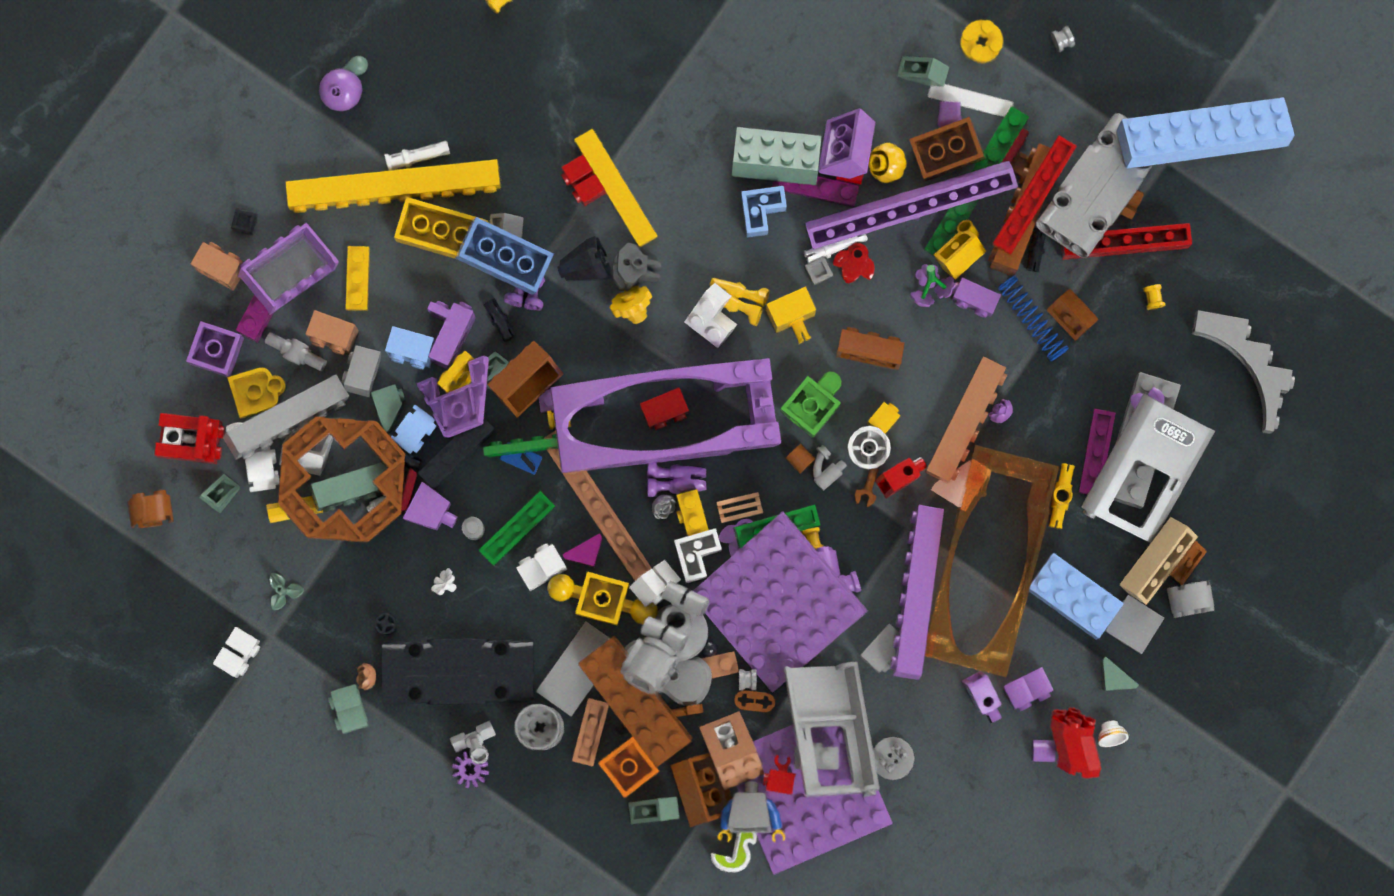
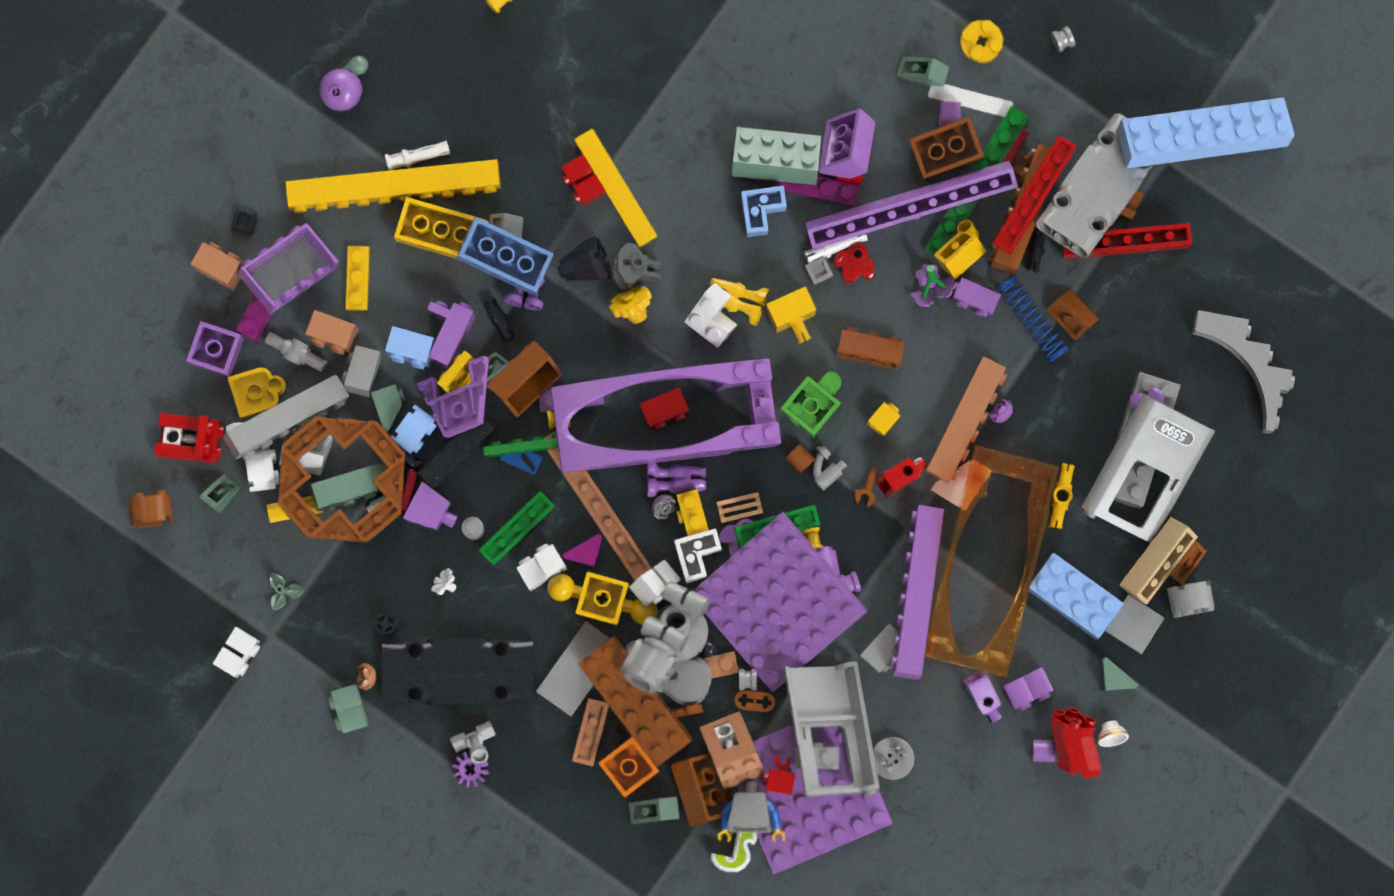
(527, 724): light grey wheel -> none
(873, 438): white cylinder -> none
(887, 162): yellow plant -> none
(1097, 448): magenta plate -> none
(1154, 296): yellow bush -> none

